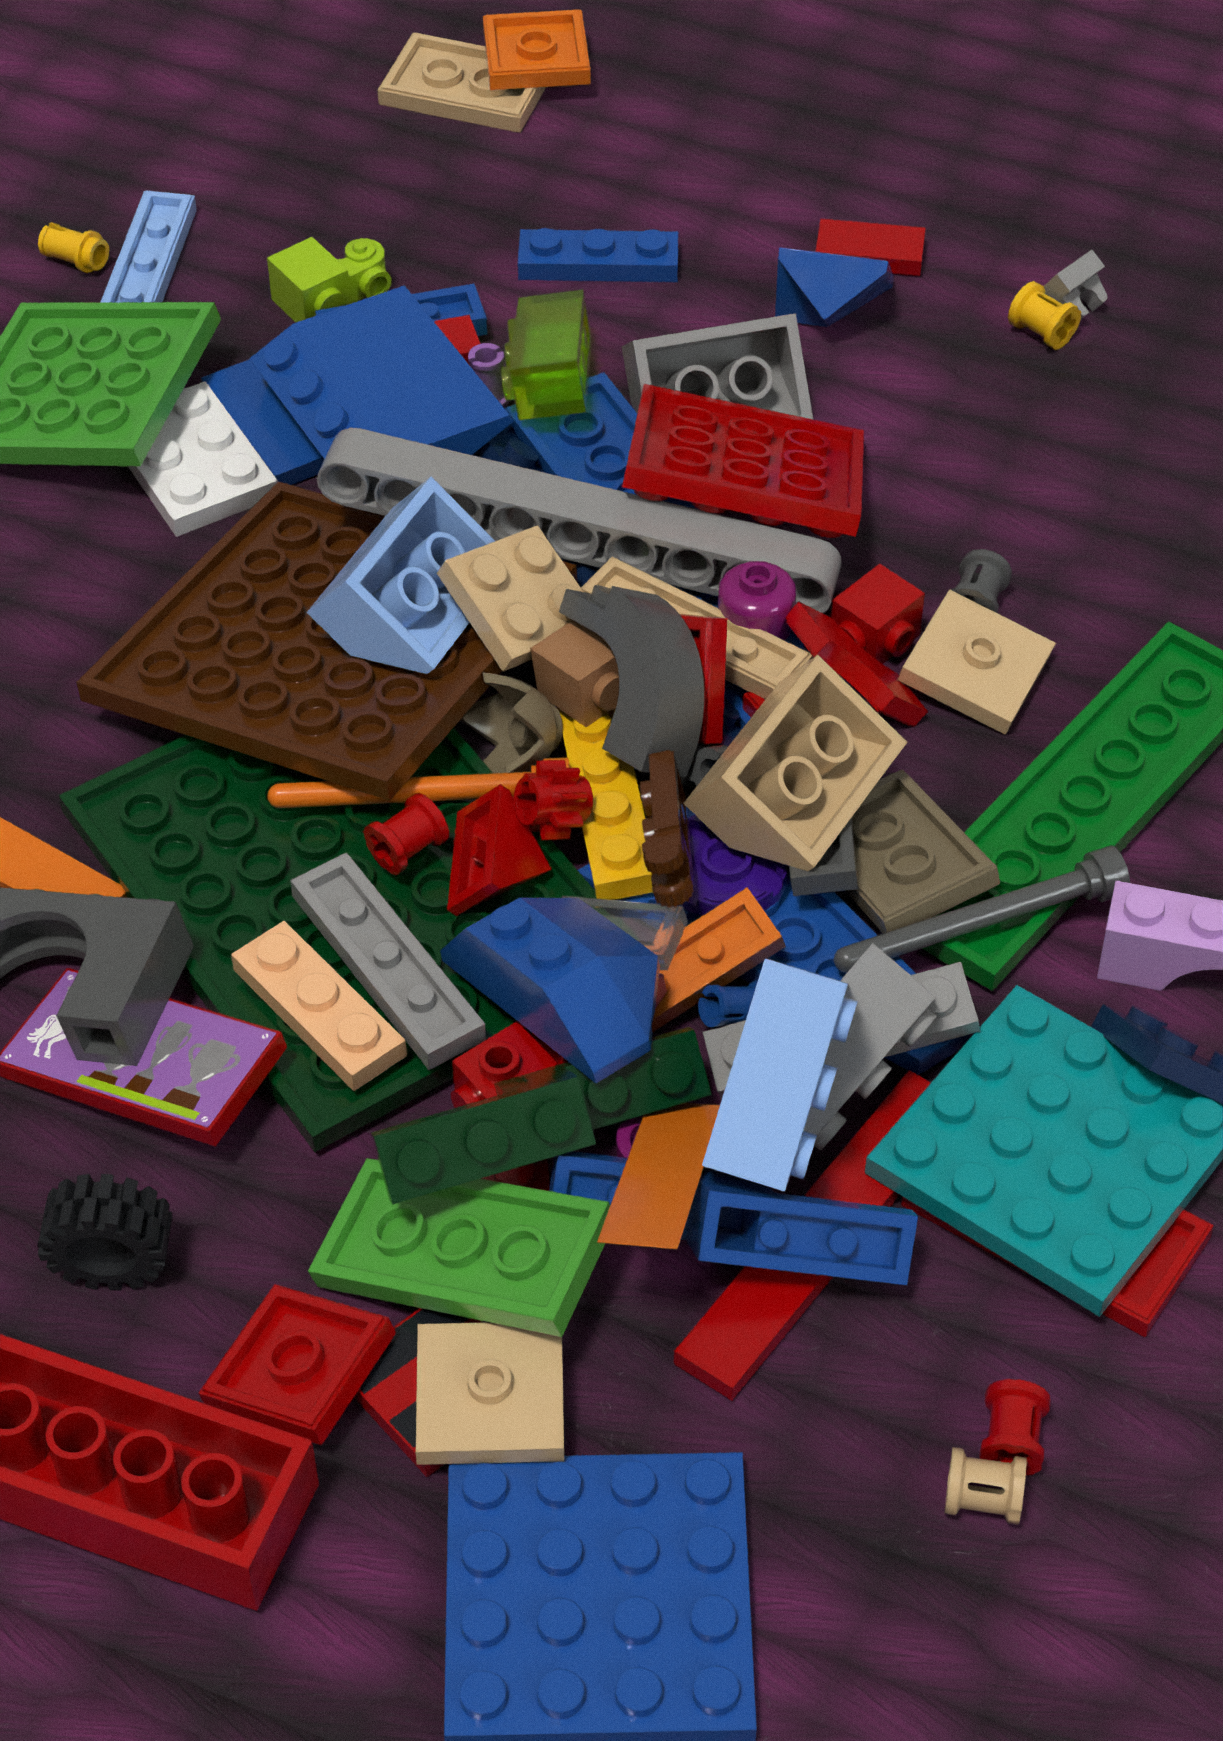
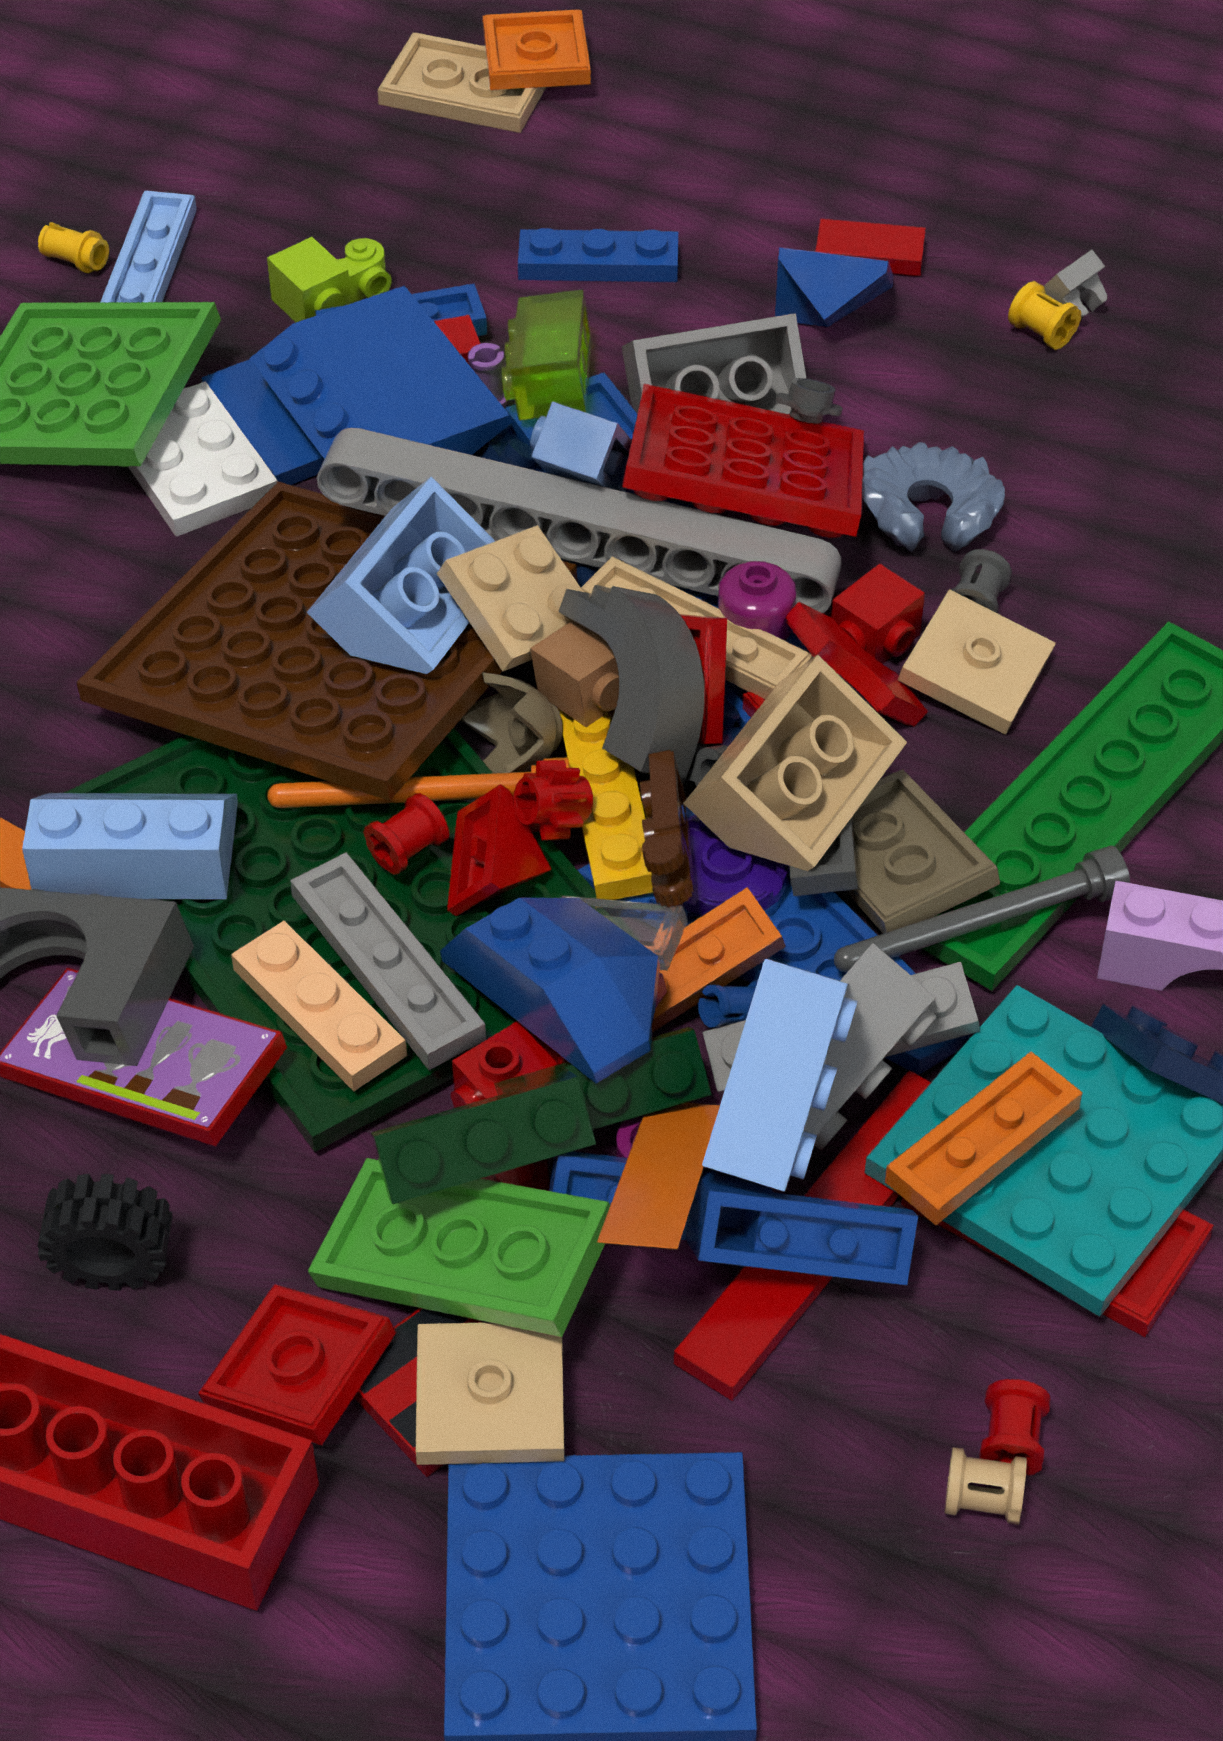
(131, 844): none -> light blue slope
(581, 447): none -> medium blue brick
(810, 400): none -> dark grey plate
(928, 474): none -> sand blue piece
(983, 1138): none -> orange plate

